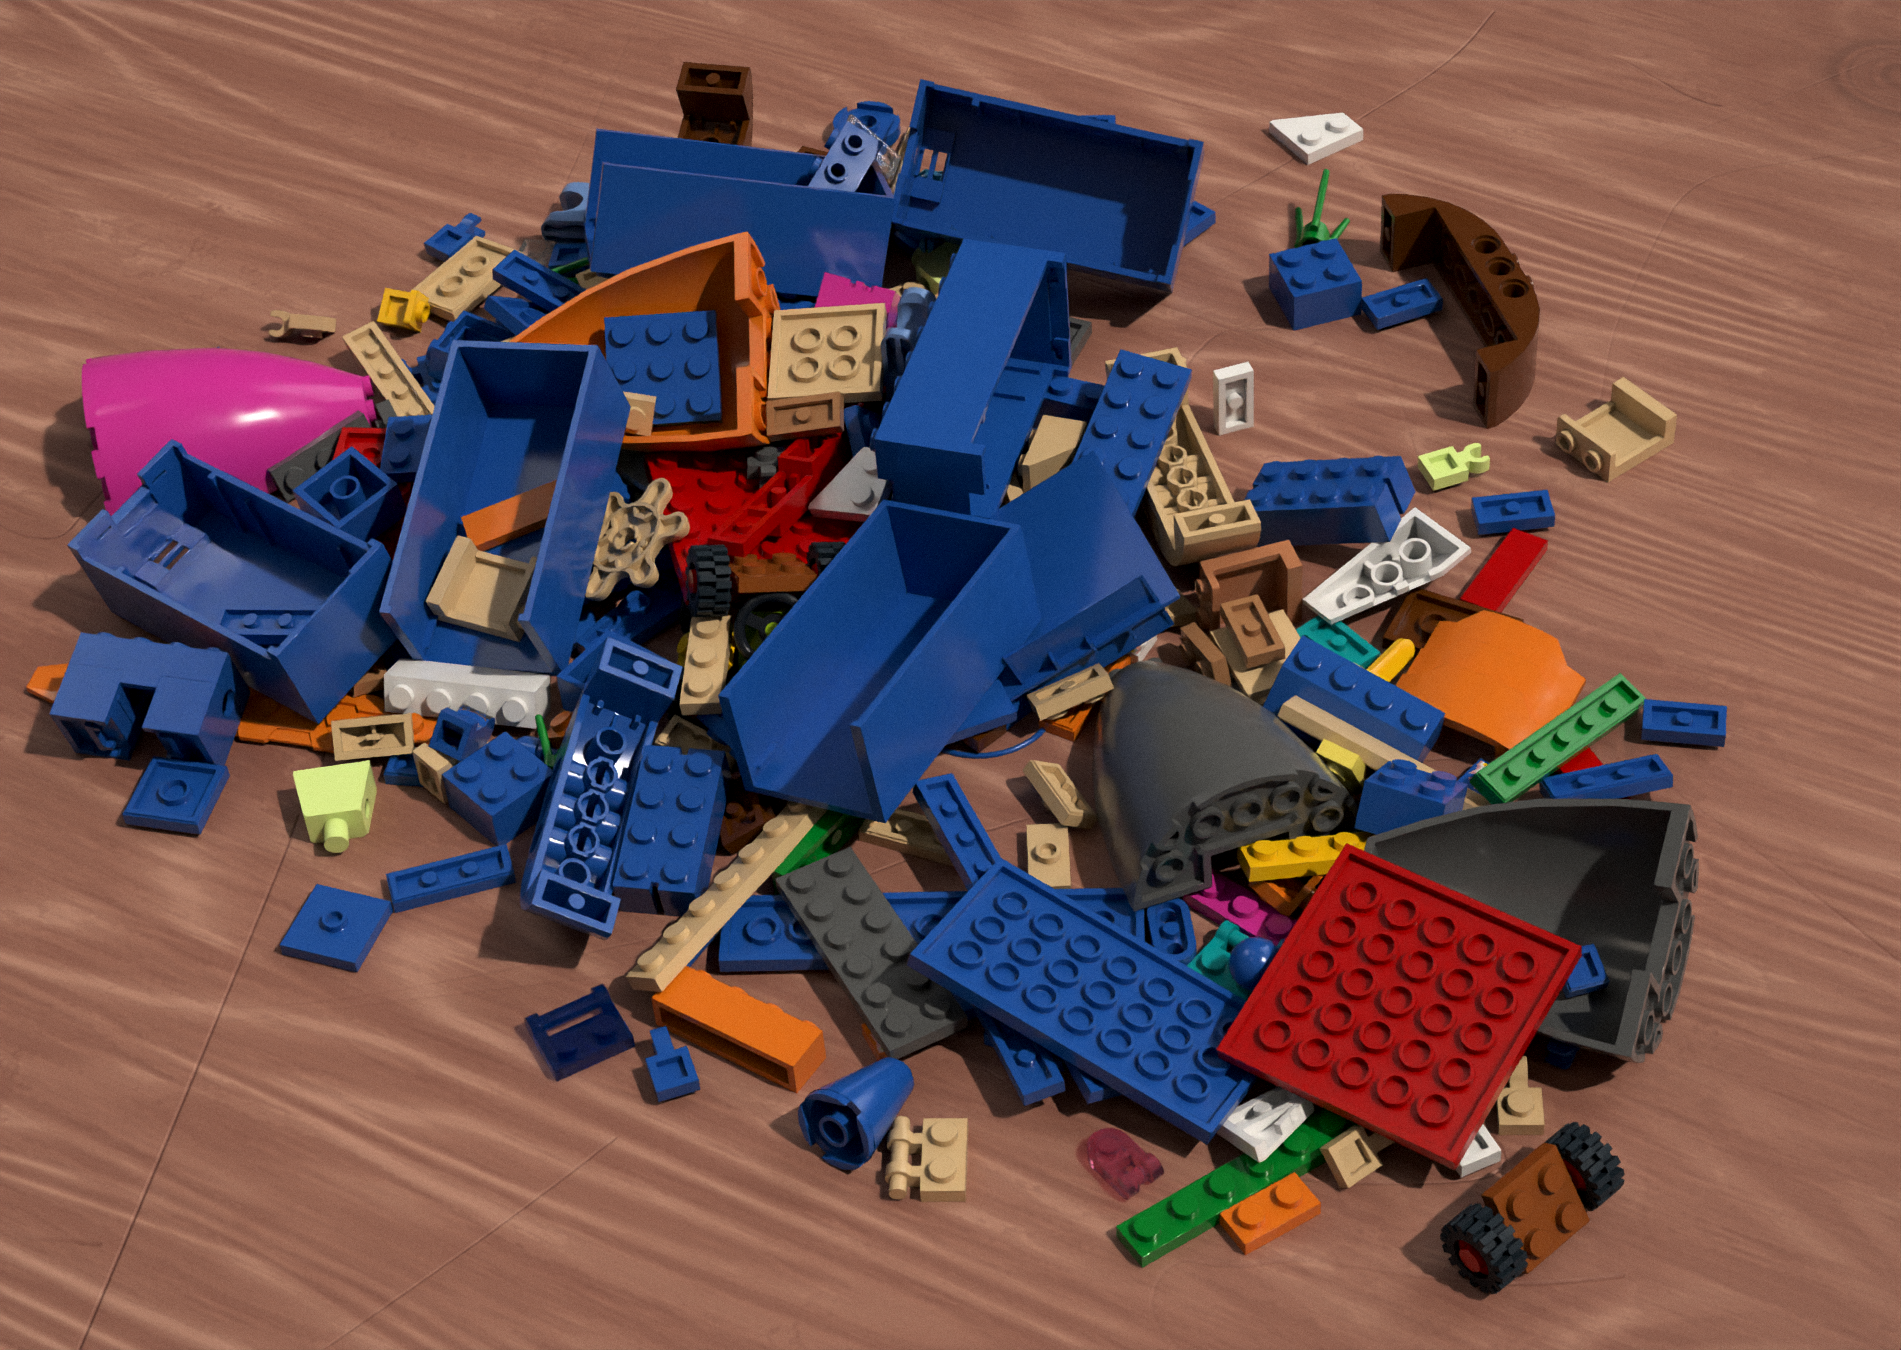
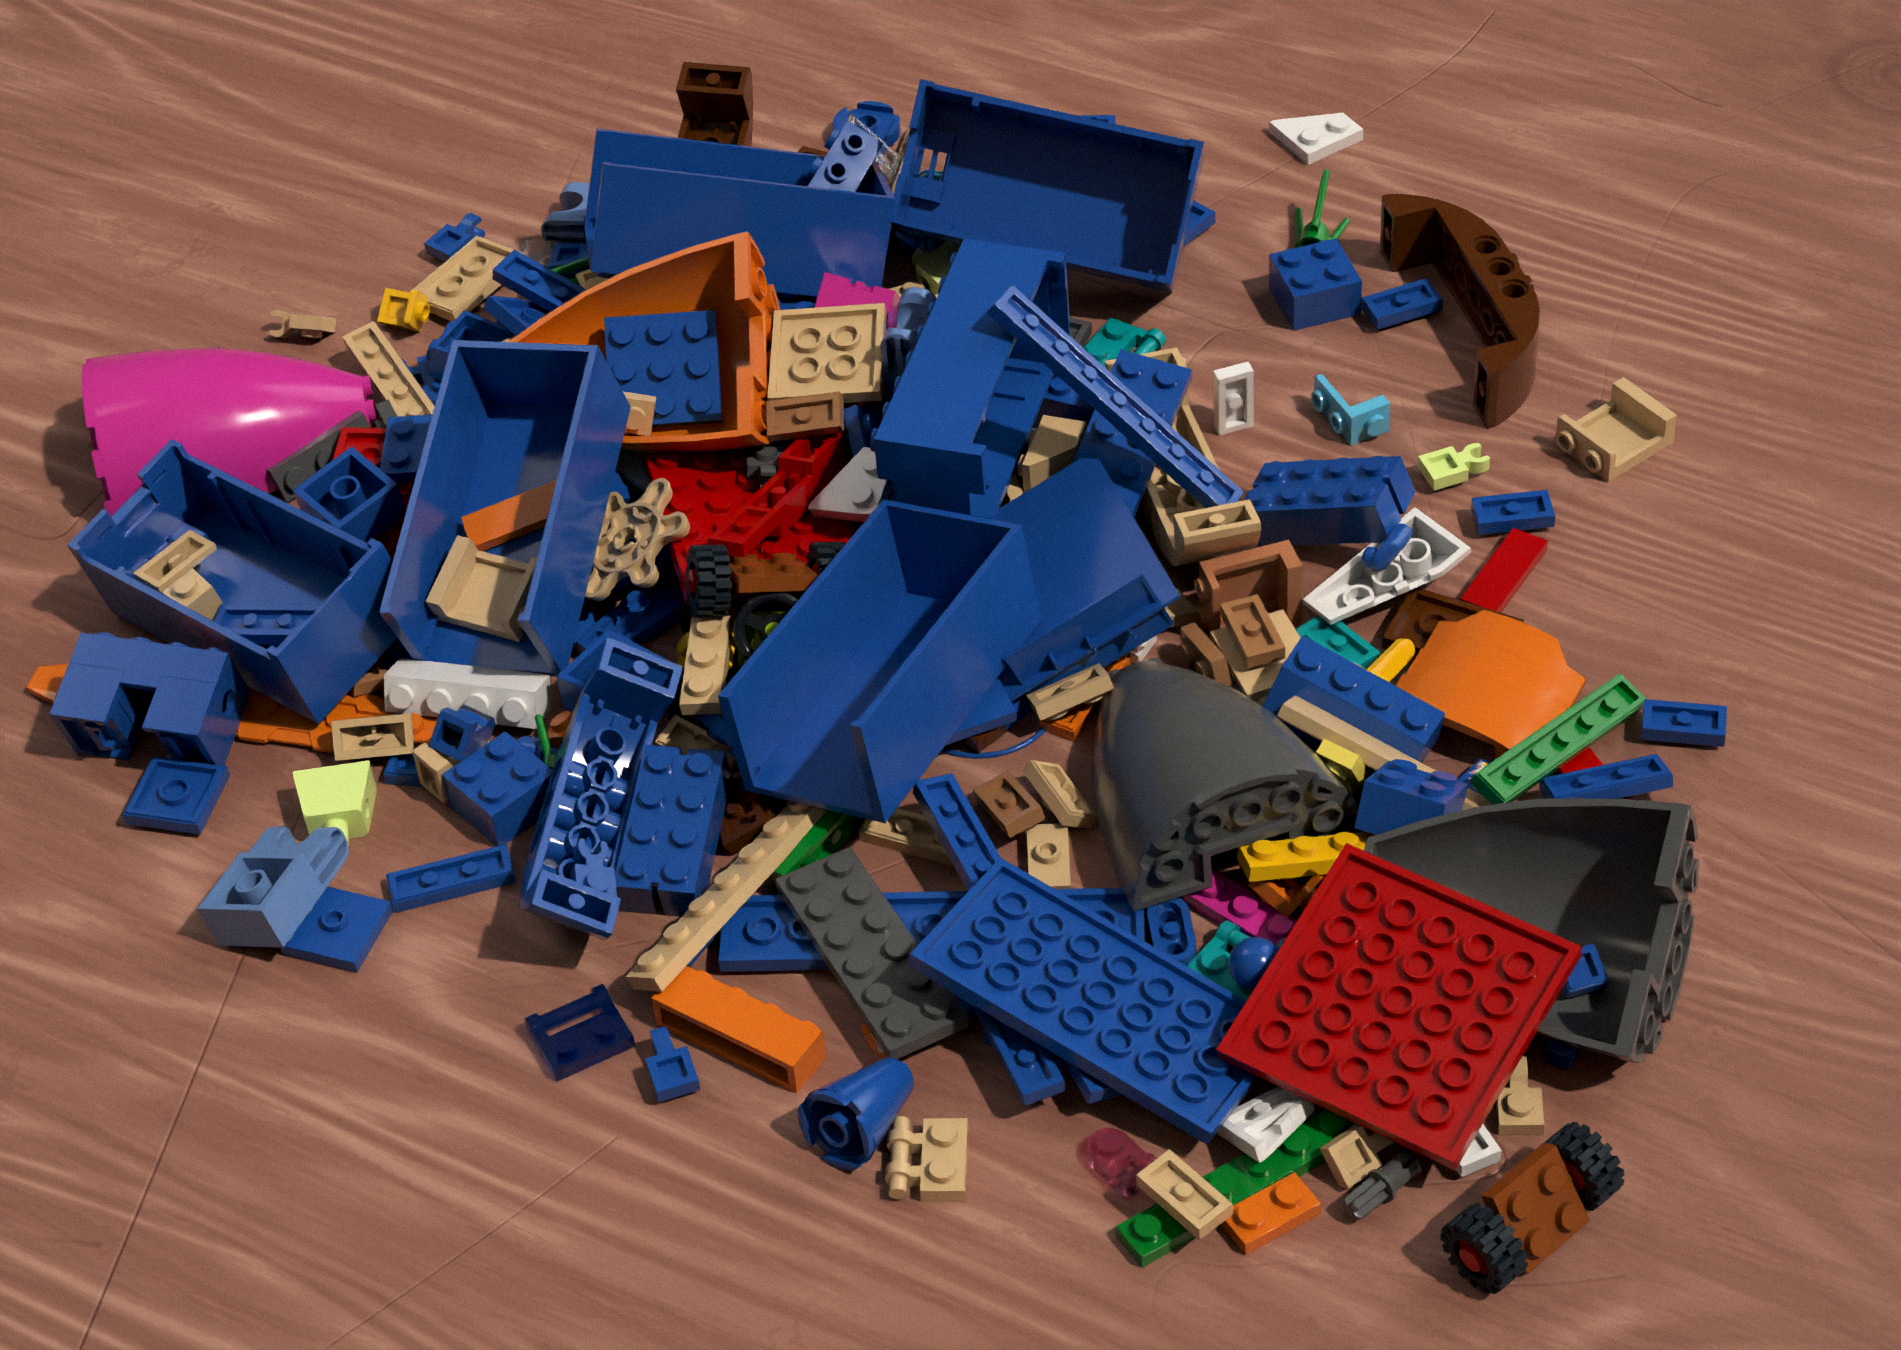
(175, 561): none -> tan slope
(195, 594): none -> tan slope
(273, 887): none -> medium blue brick
(590, 868): none -> blue plate
(1009, 804): none -> medium nougat plate
(1113, 400): none -> blue plate
(1120, 335): none -> teal plate
(1184, 1194): none -> tan plate
(1353, 422): none -> medium azure bracket
(1380, 1185): none -> dark grey axle
(1393, 544): none -> blue arm

